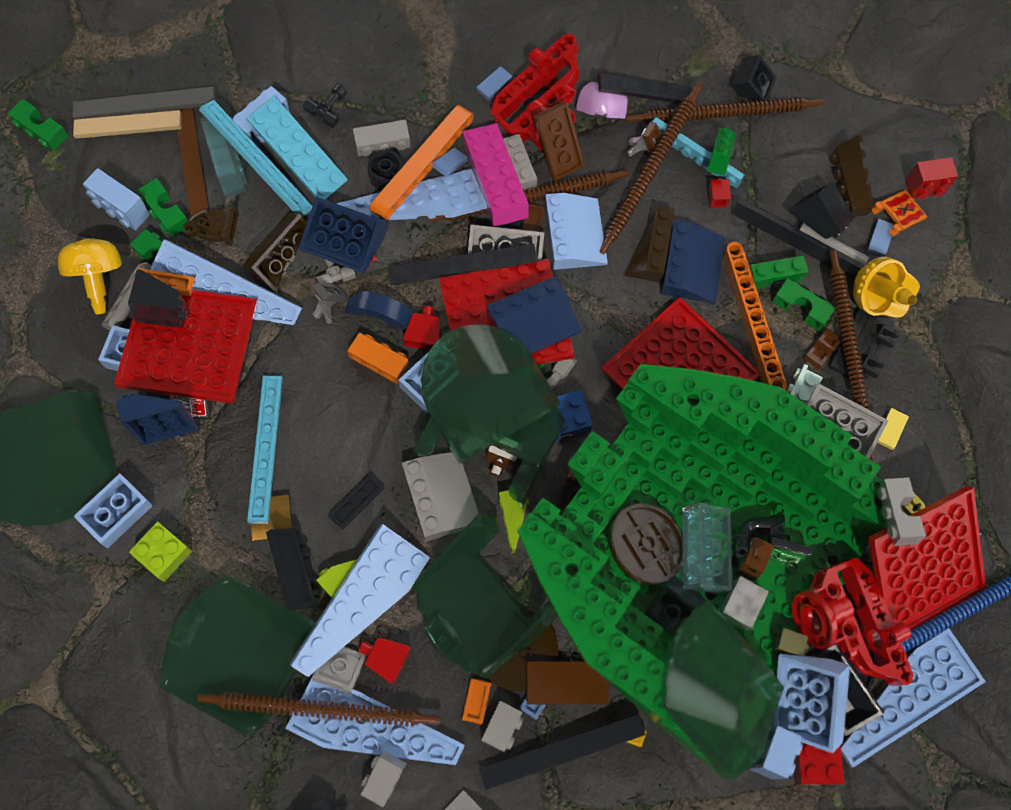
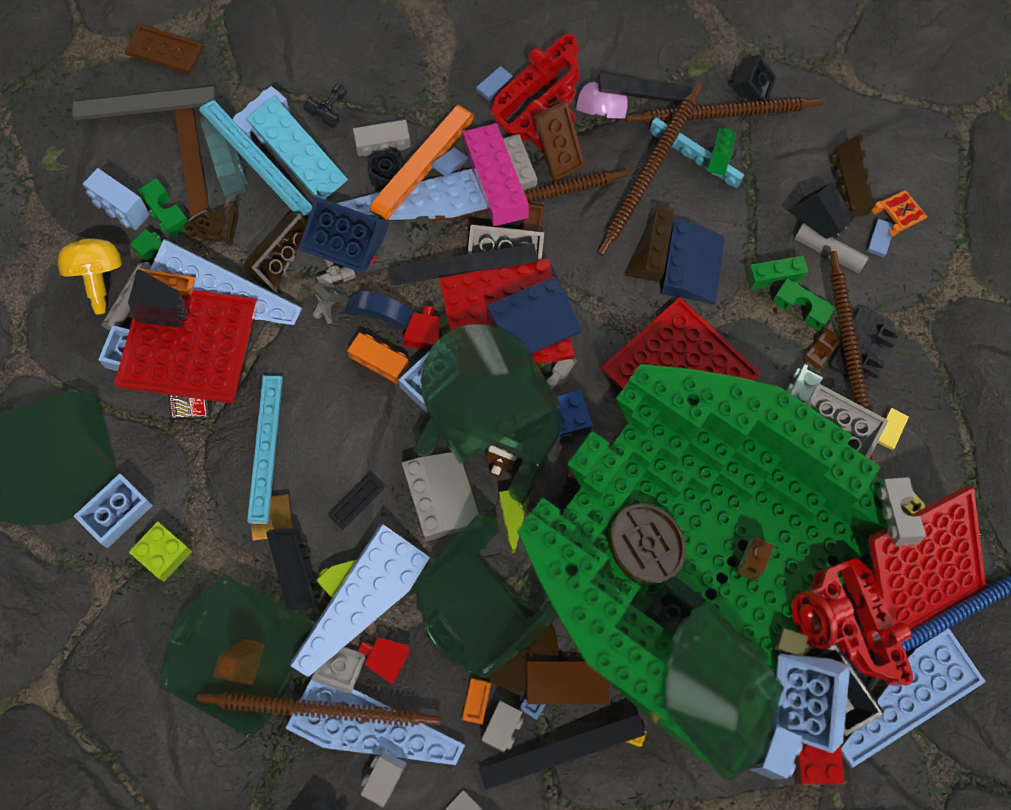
(48, 134): green arch -> none
(127, 124): tan tile -> none
(154, 418): dark blue slope -> none
(164, 49): none -> reddish brown tile
(239, 662): none -> clear orange slope
(574, 231): light blue slope -> none
(647, 141): piece -> none
(707, 548): clear light blue brick -> none
(719, 193): red brick -> none
(743, 603): flat silver piece -> none
(754, 310): orange beam -> none
(758, 527): black piece -> none
(790, 546): black tile -> none
(794, 237): black tile -> none
(885, 288): yellow piece -> none
(931, 178): red brick -> none

